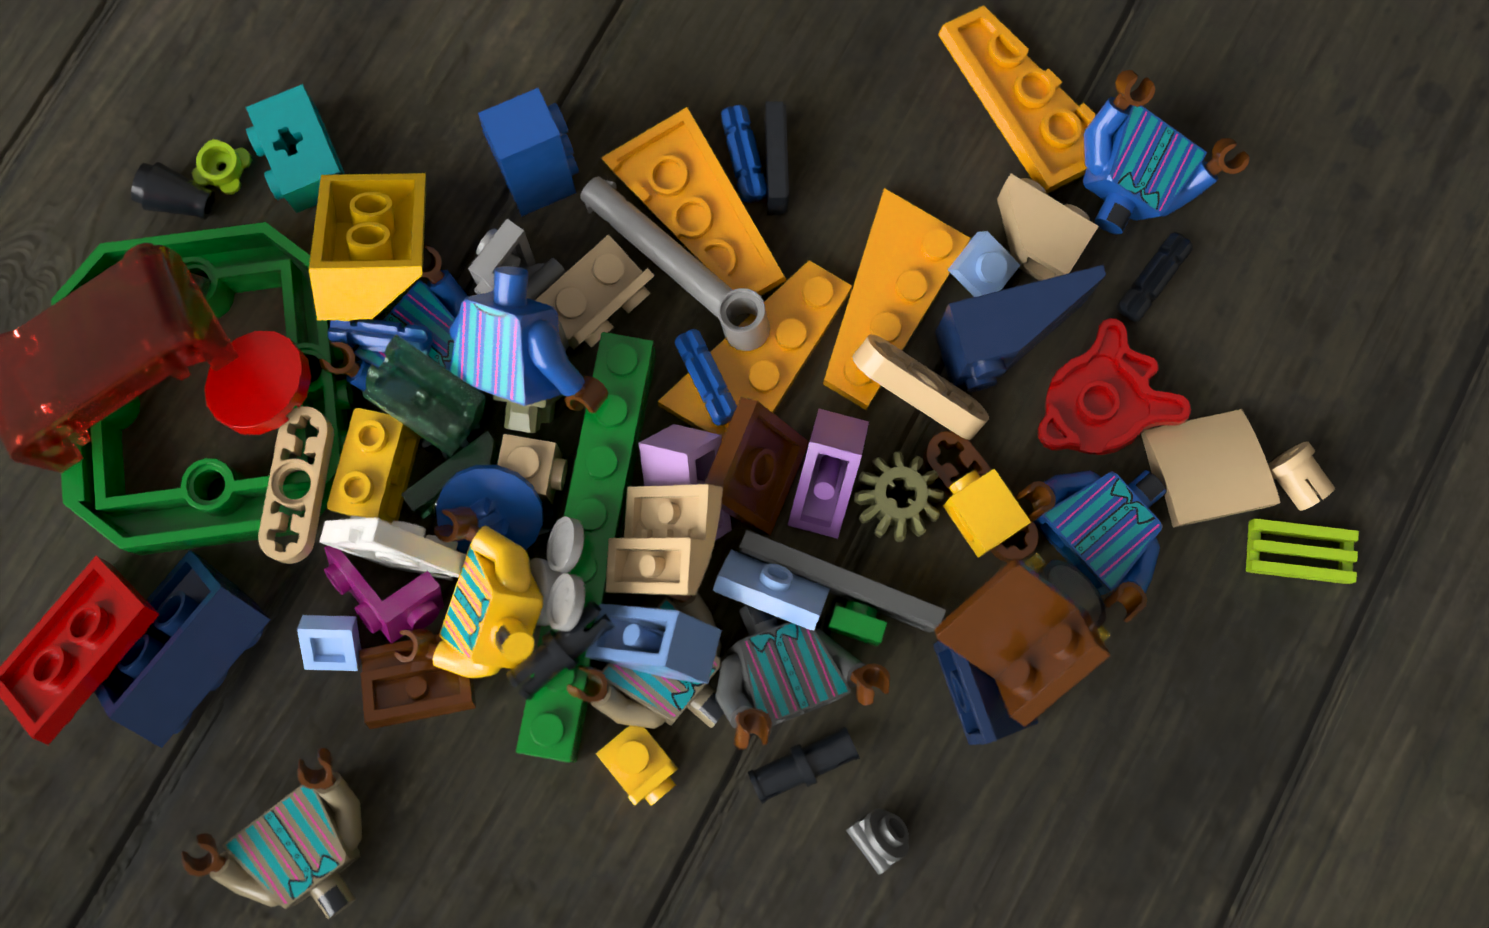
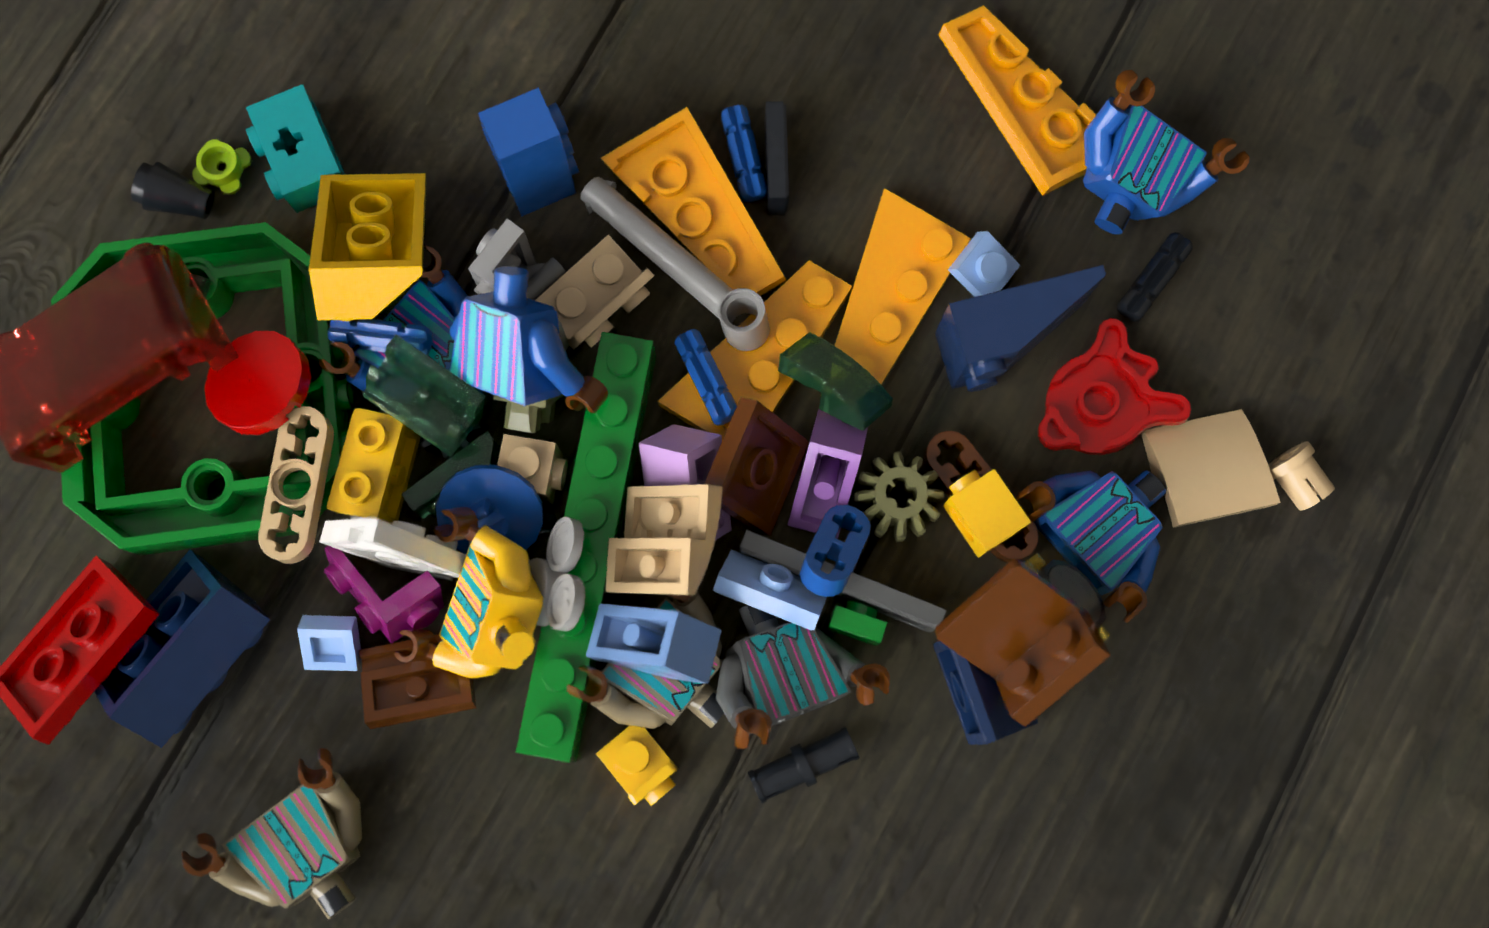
(559, 651): black pin -> none
(827, 546): none -> blue beam
(844, 384): none -> clear green slope
(880, 838): dark grey plate -> none
(920, 386): tan beam -> none
(1040, 230): tan slope -> none
(1345, 553): lime tile -> none

